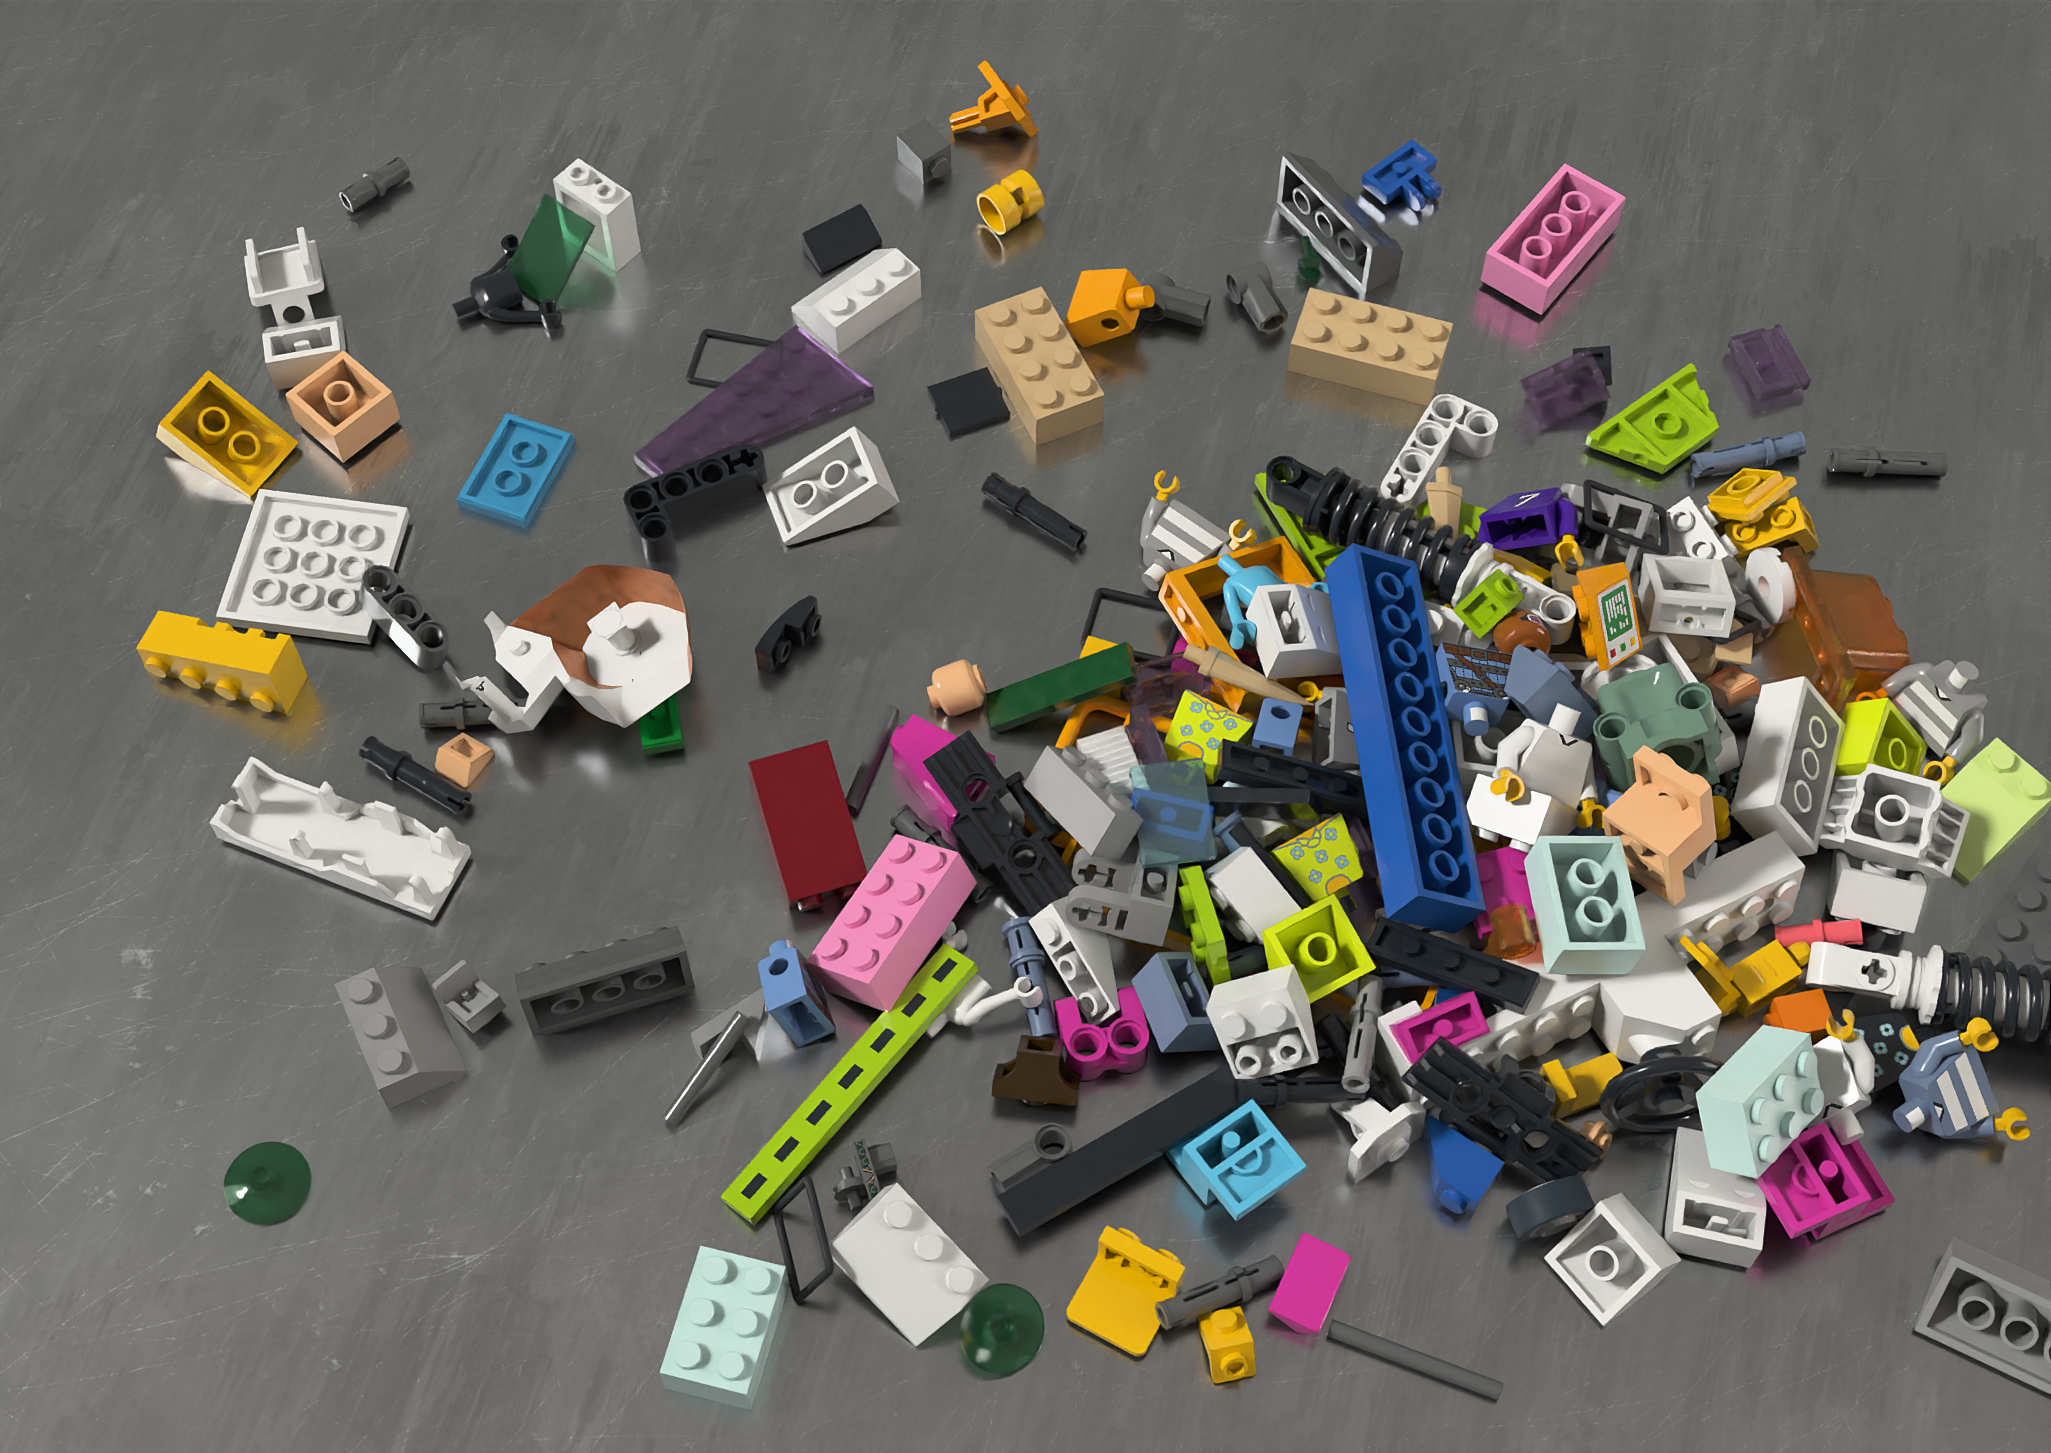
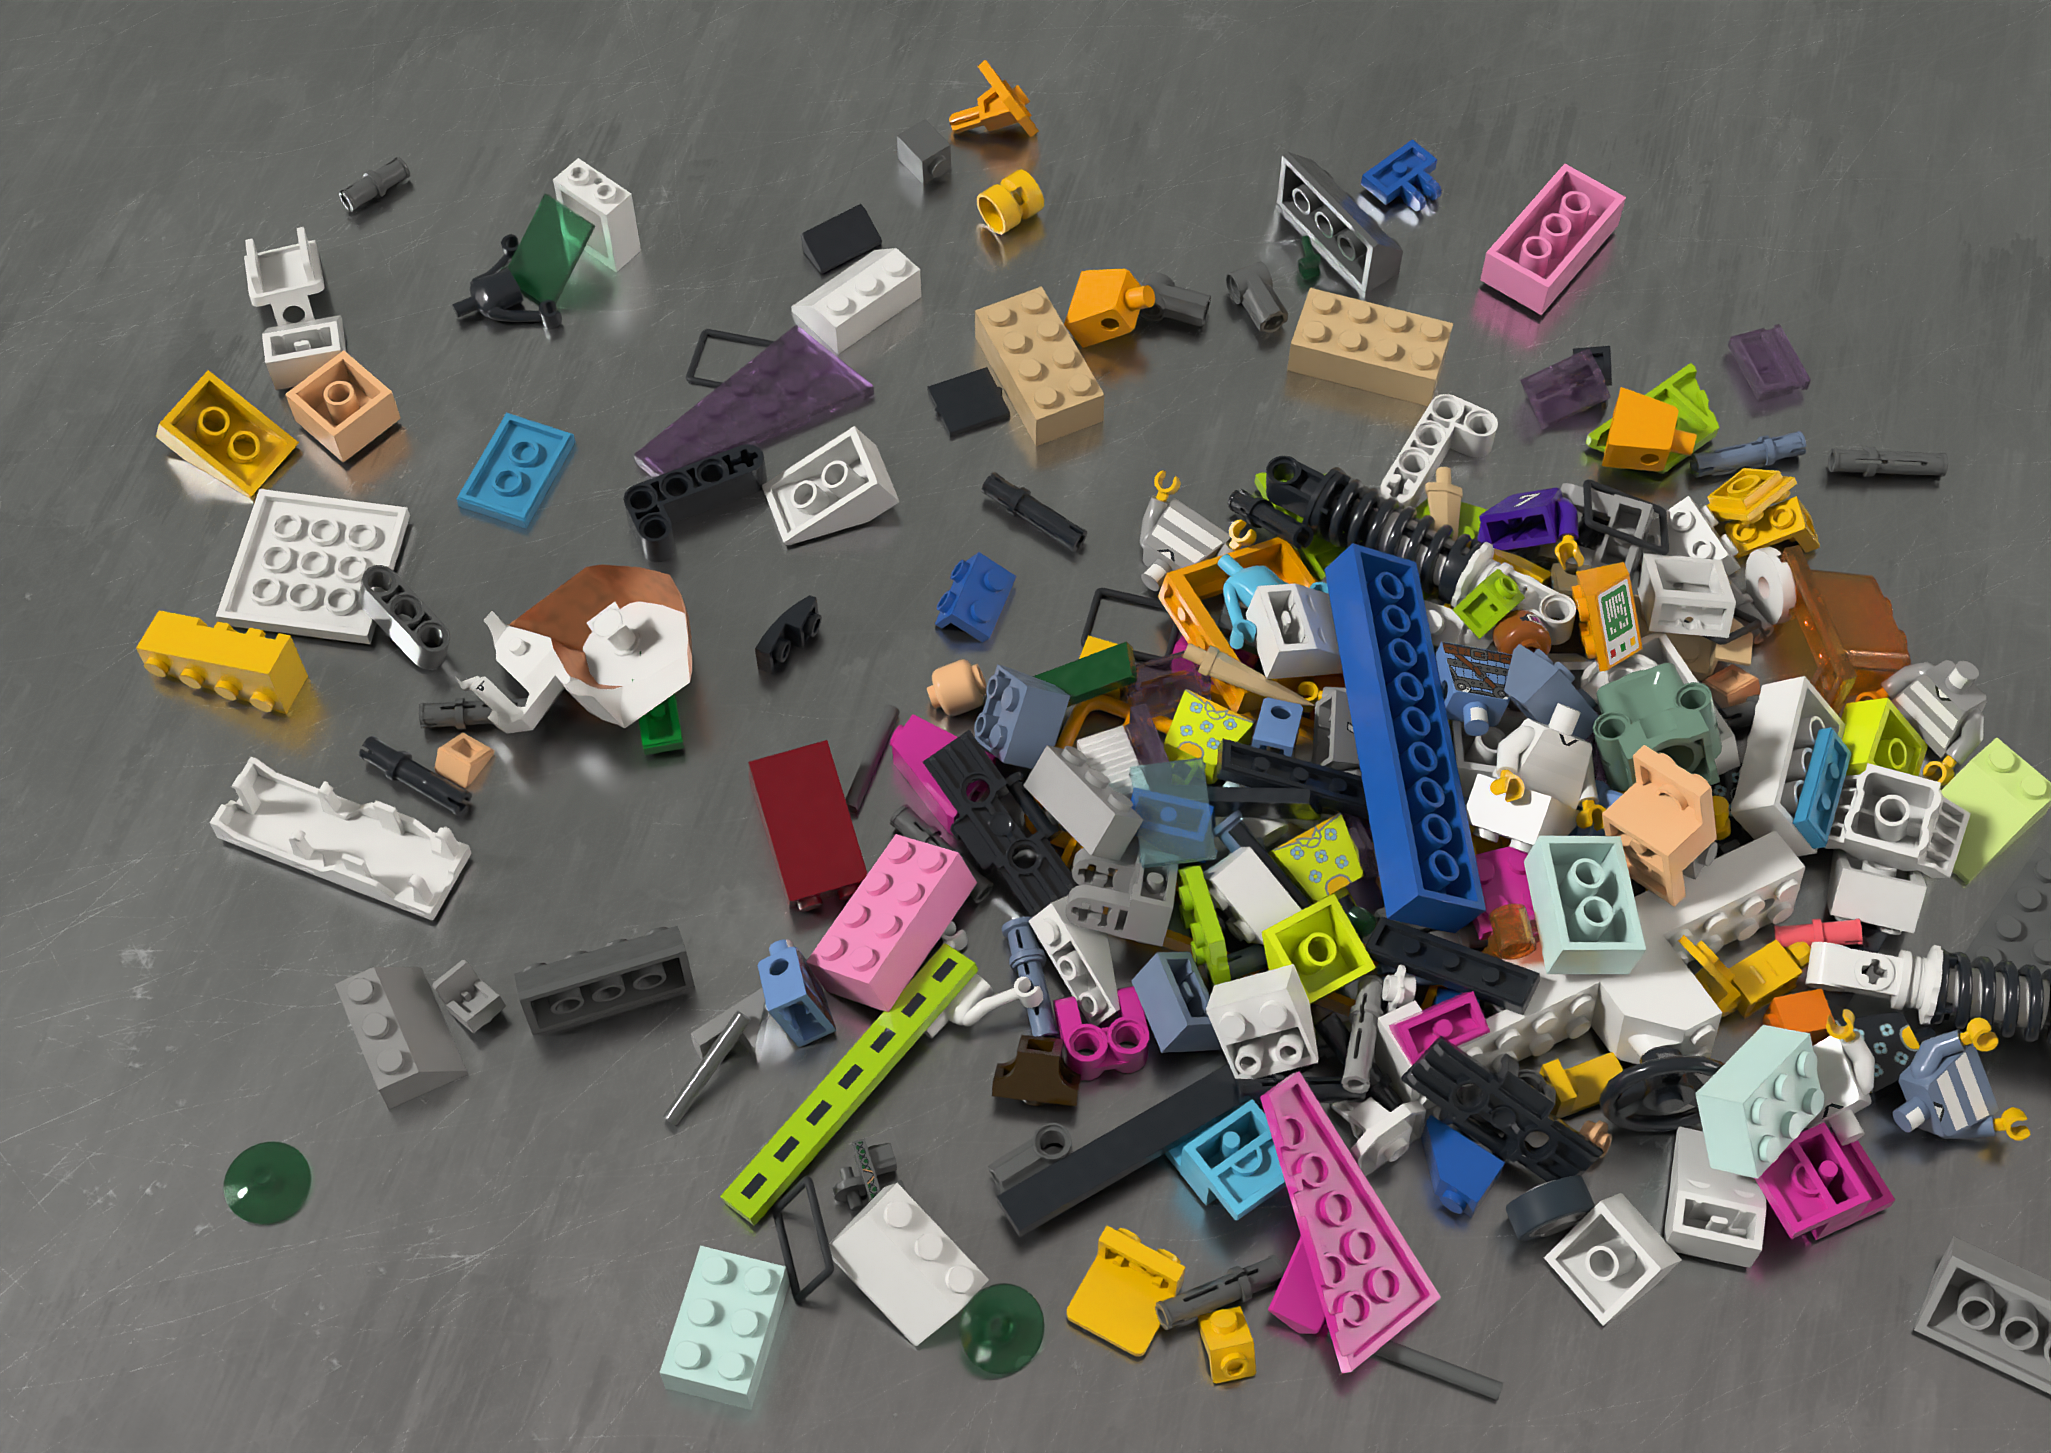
(975, 596): none -> blue bracket
(1020, 717): none -> sand blue slope
(1261, 513): none -> black pin
(1354, 1249): none -> dark pink wing
(1362, 921): none -> clear green hand
(1398, 989): none -> white plate
(1644, 433): none -> light orange torso
(1822, 788): none -> dark azure tile

